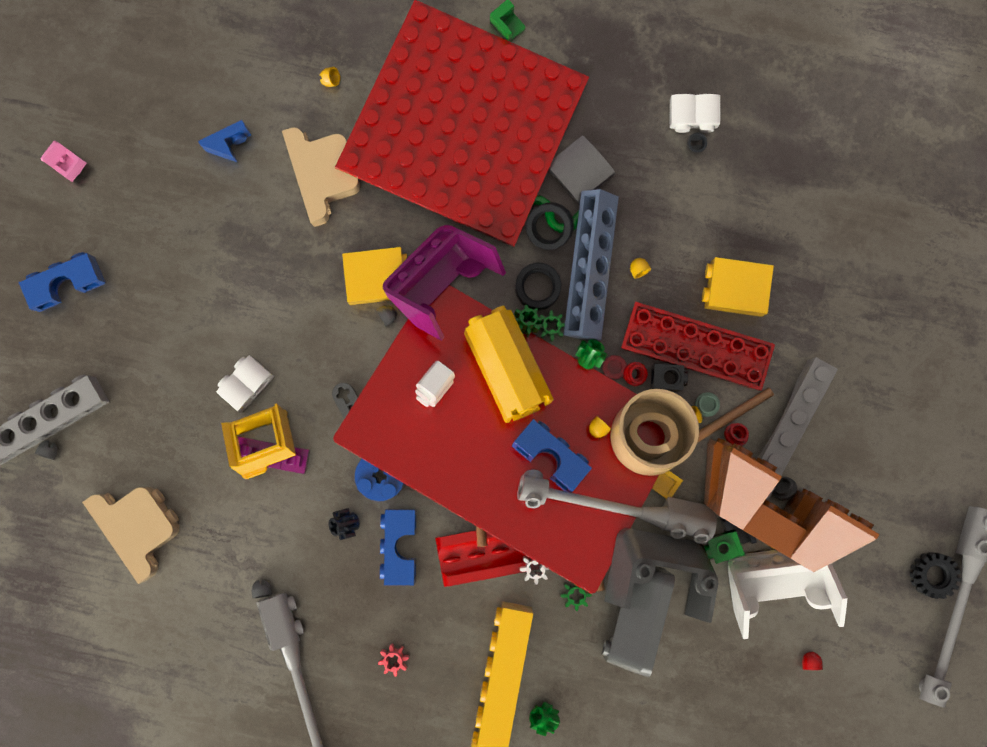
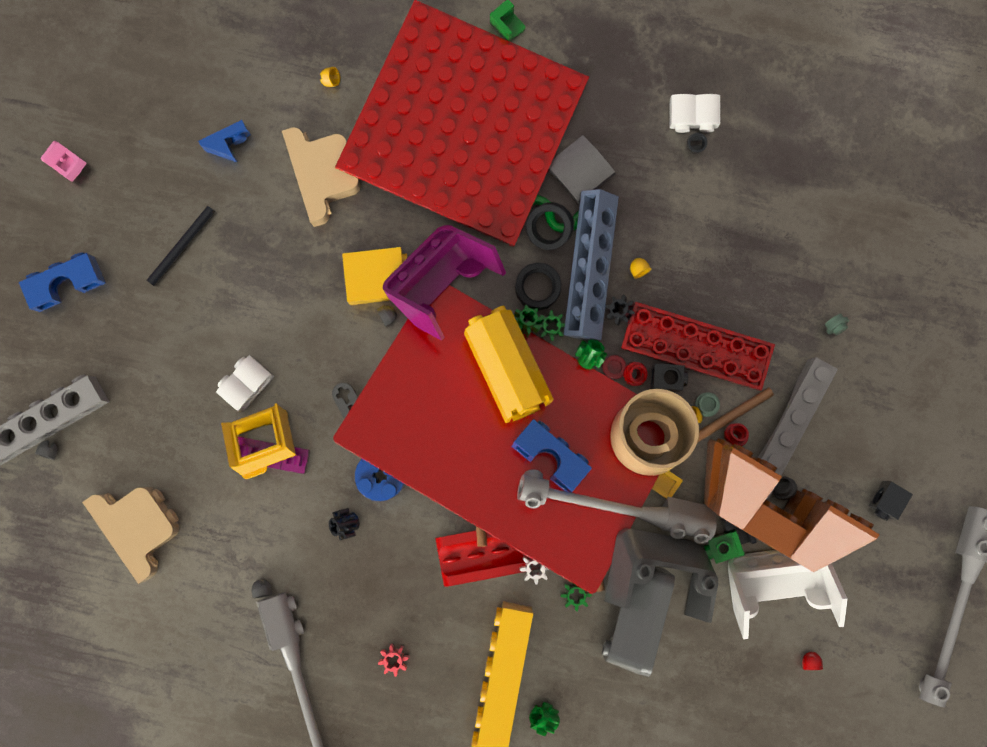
(180, 245): none -> black bar
(396, 568): blue arch -> none
(434, 384): white brick -> none
(598, 427): yellow hinge -> none
(614, 310): none -> black gear
(738, 286): yellow brick -> none
(837, 324): none -> sand green plate
(890, 501): none -> black brick
(949, 580): black tyre -> none

